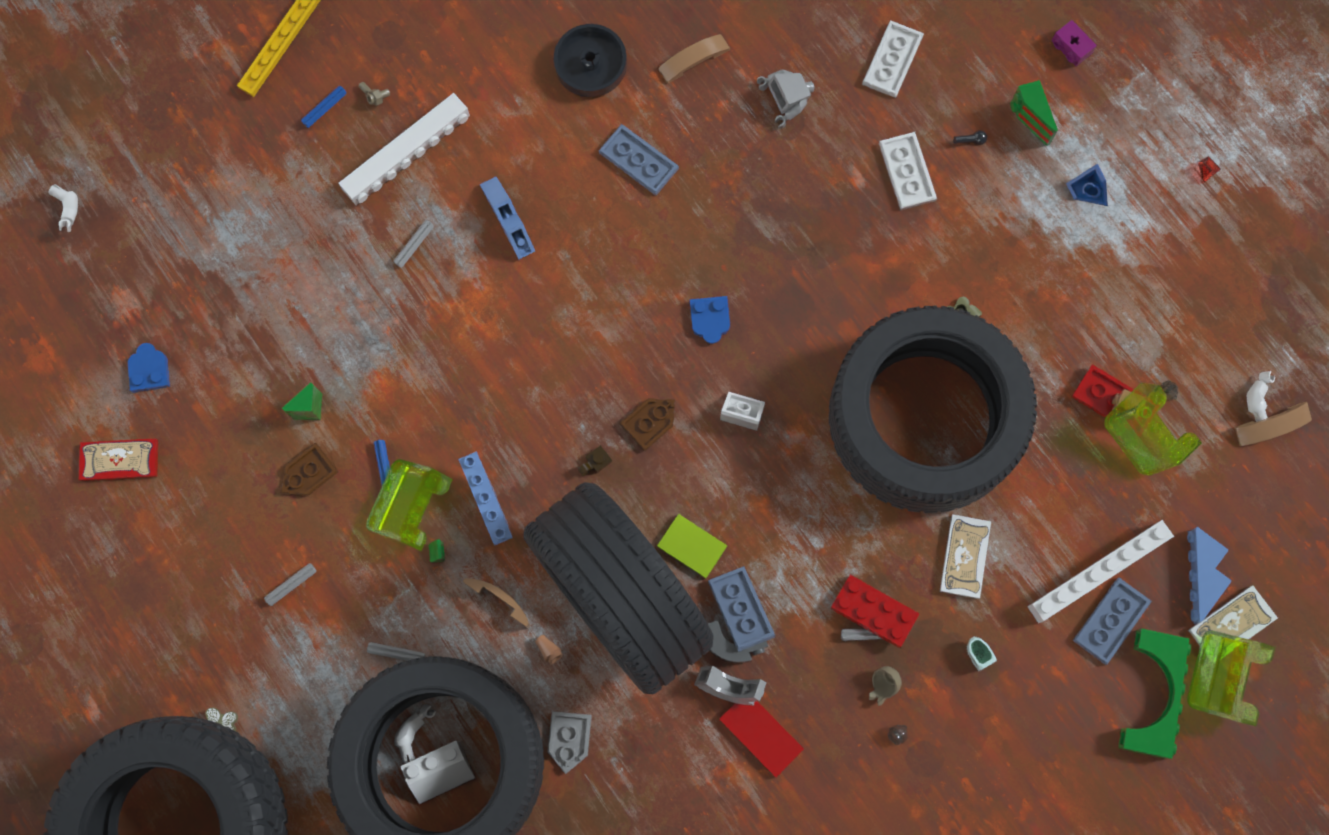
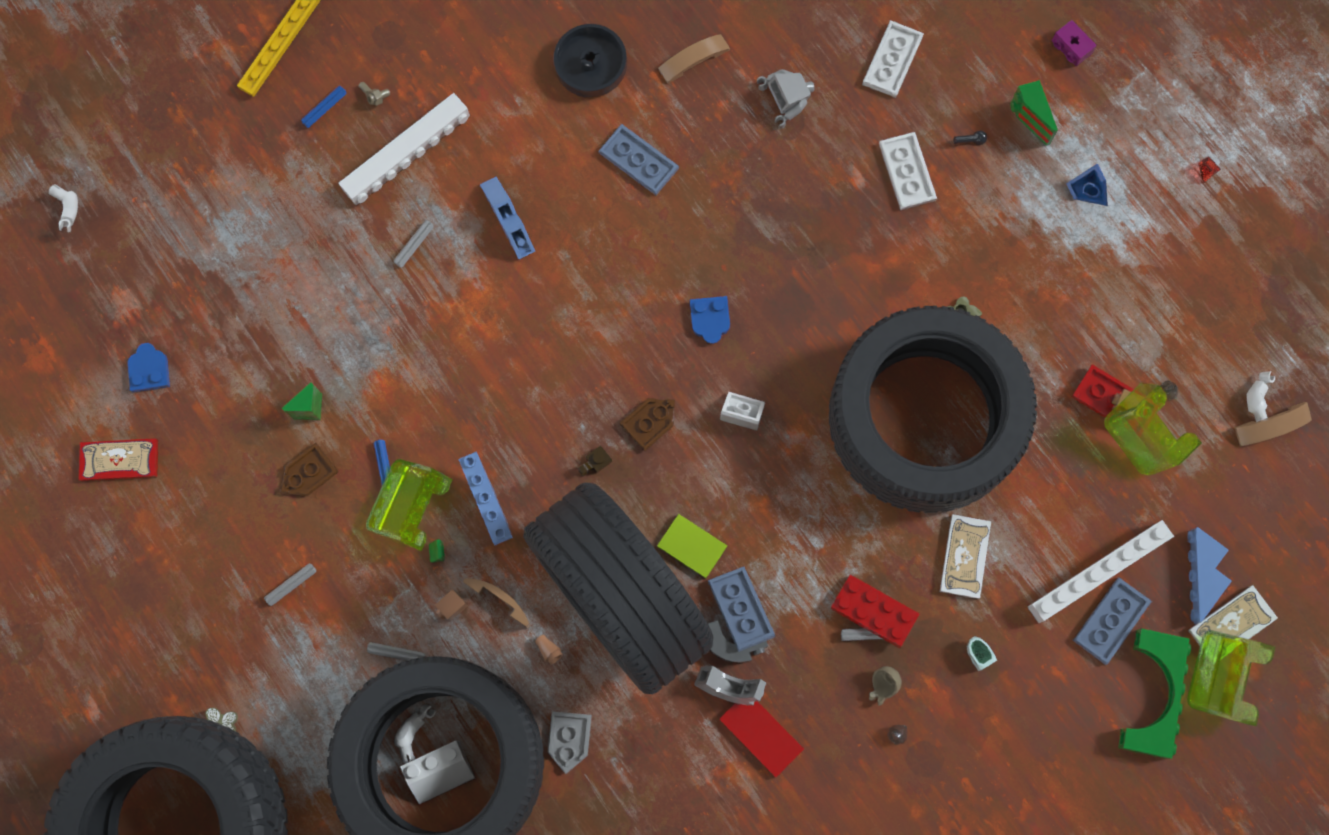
(450, 606): none -> nougat brick

